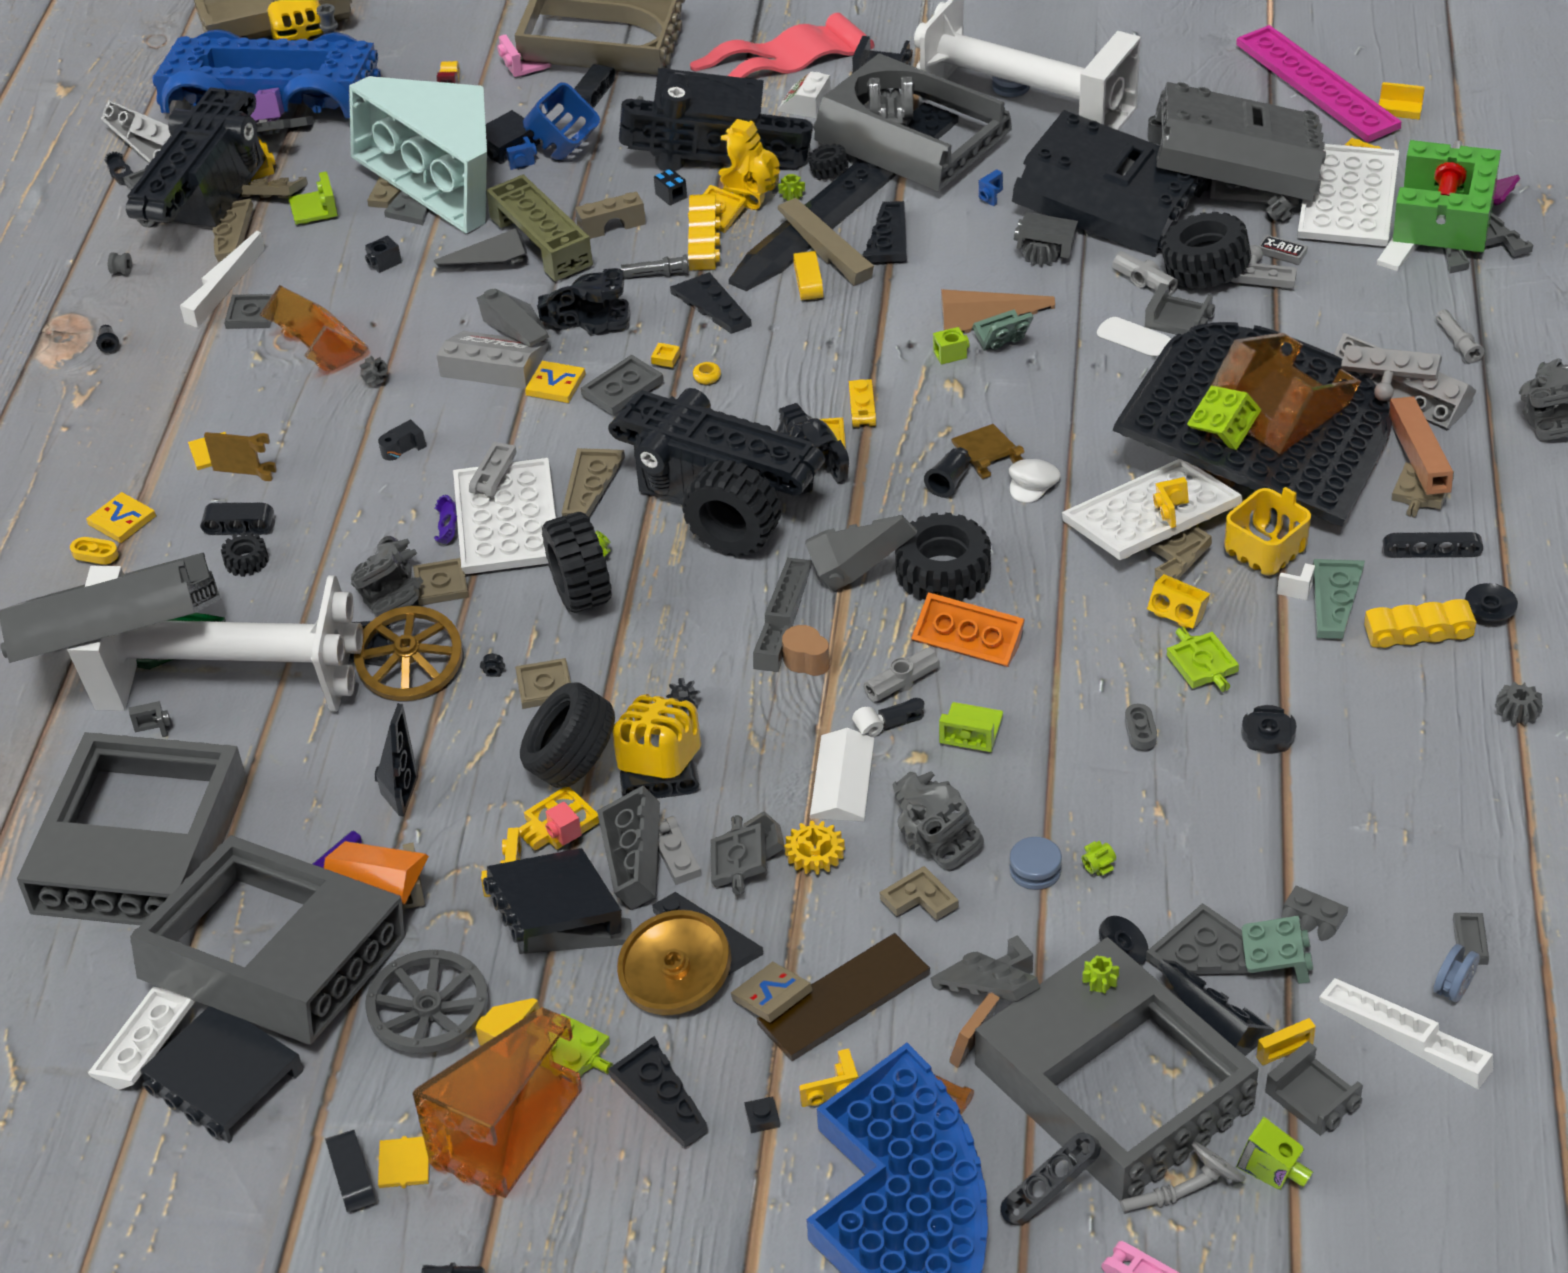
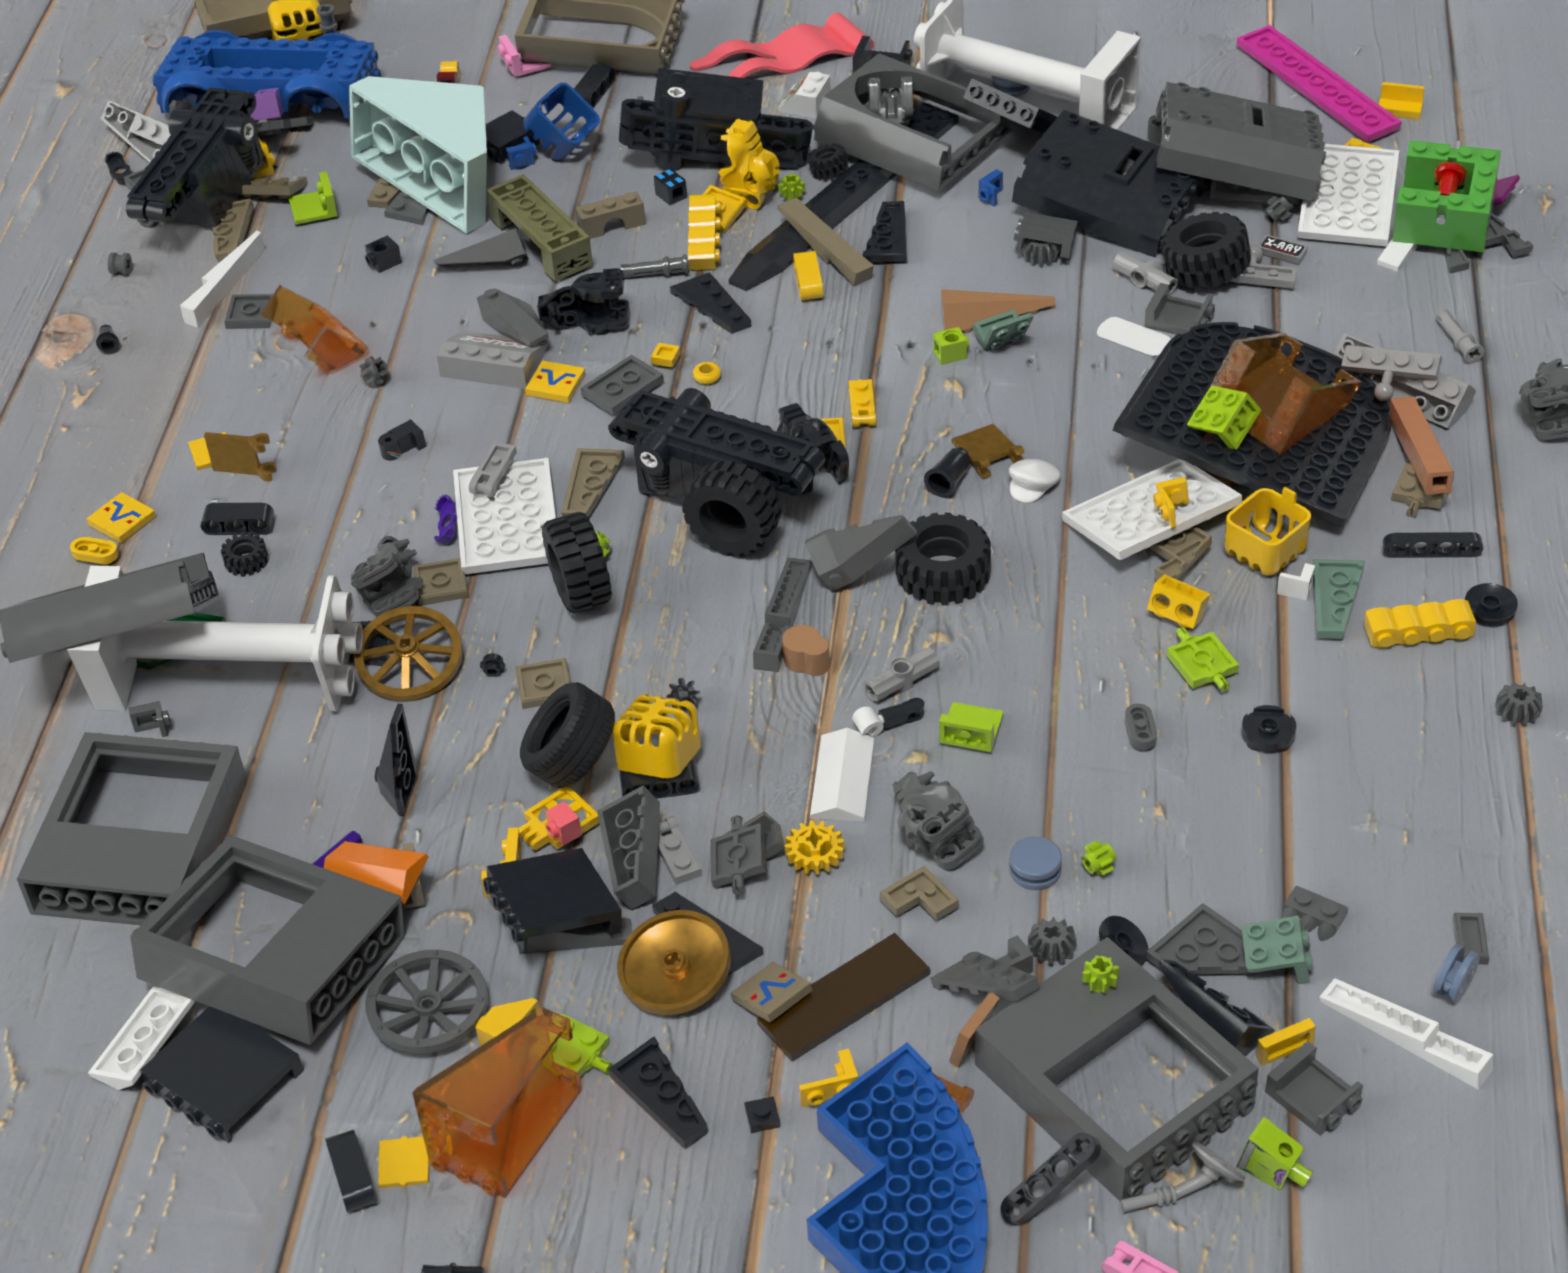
(968, 629): orange slope -> none
(1009, 106): none -> panel
(1052, 941): none -> dark grey gear

